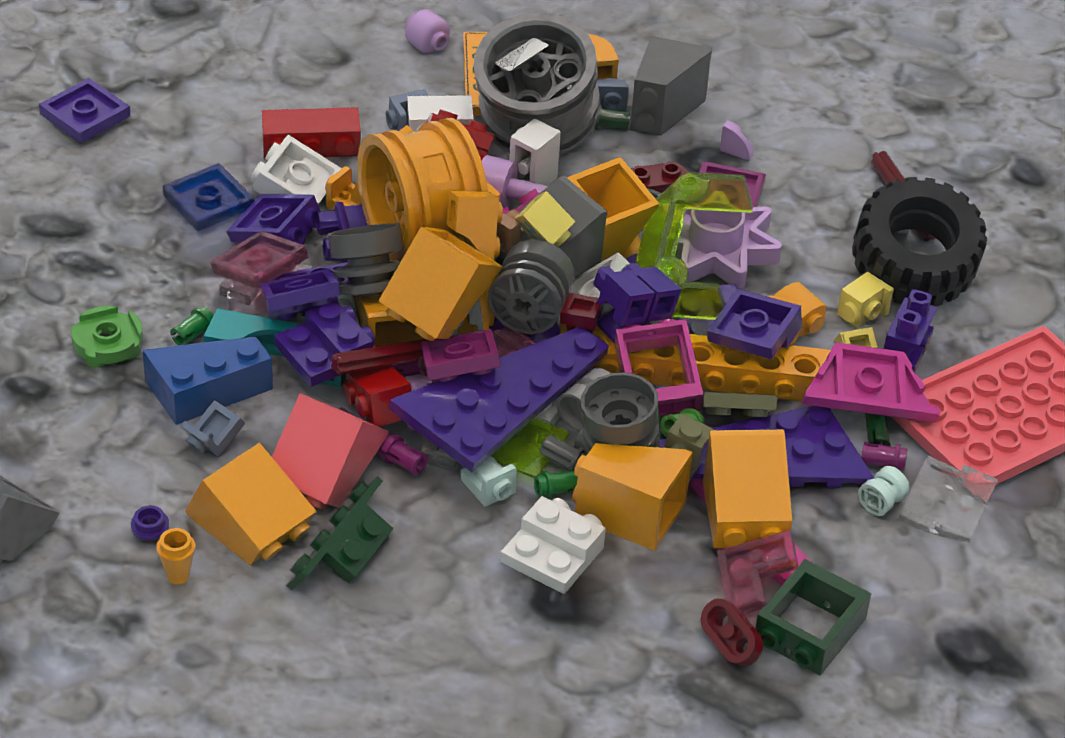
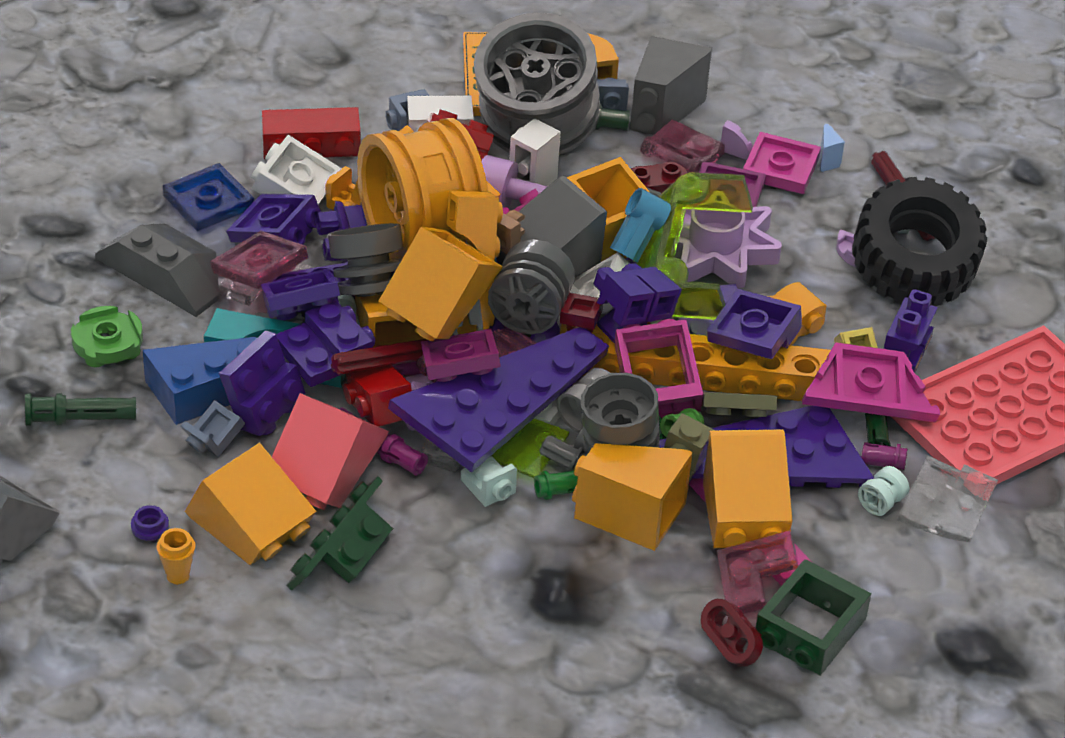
(60, 409): none -> dark green pin
(84, 110): dark purple plate -> none
(166, 265): none -> dark grey wedge
(192, 326): green pin -> none
(261, 384): none -> dark purple plate
(427, 31): lavender head -> none
(521, 54): white sticker -> none
(545, 220): light yellow brick -> none
(554, 544): white plate -> none
(644, 216): none -> dark azure piece
(682, 145): none -> clear pink plate
(784, 161): none -> dark pink plate
(831, 149): none -> light blue slope
(844, 246): none -> lavender tile
(864, 300): light yellow brick -> none

